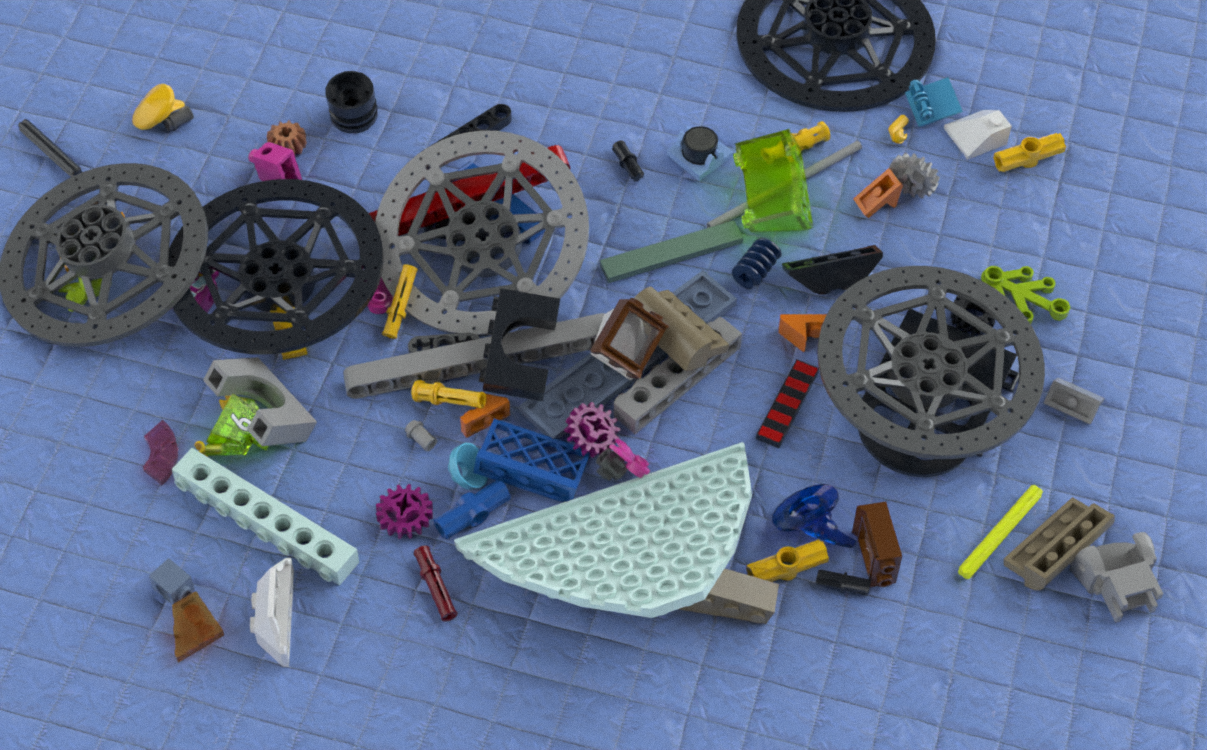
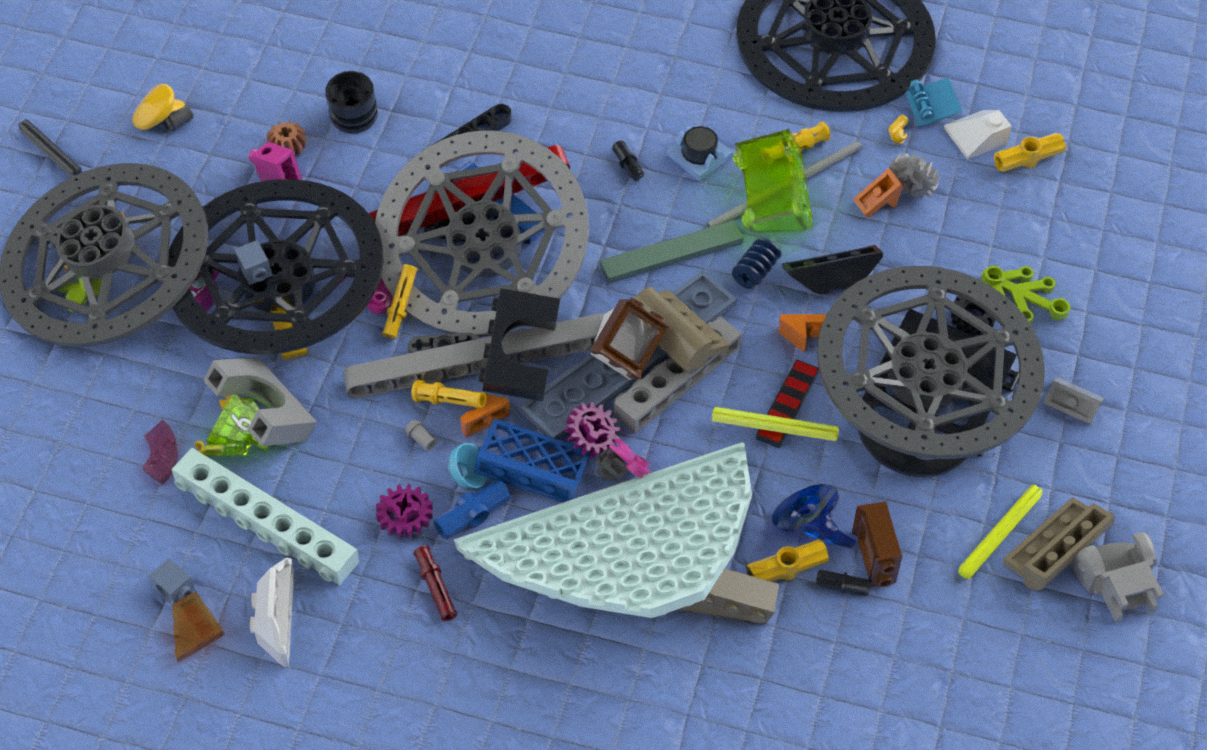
(253, 262): none -> sand blue brick
(775, 423): none -> neon yellow axle

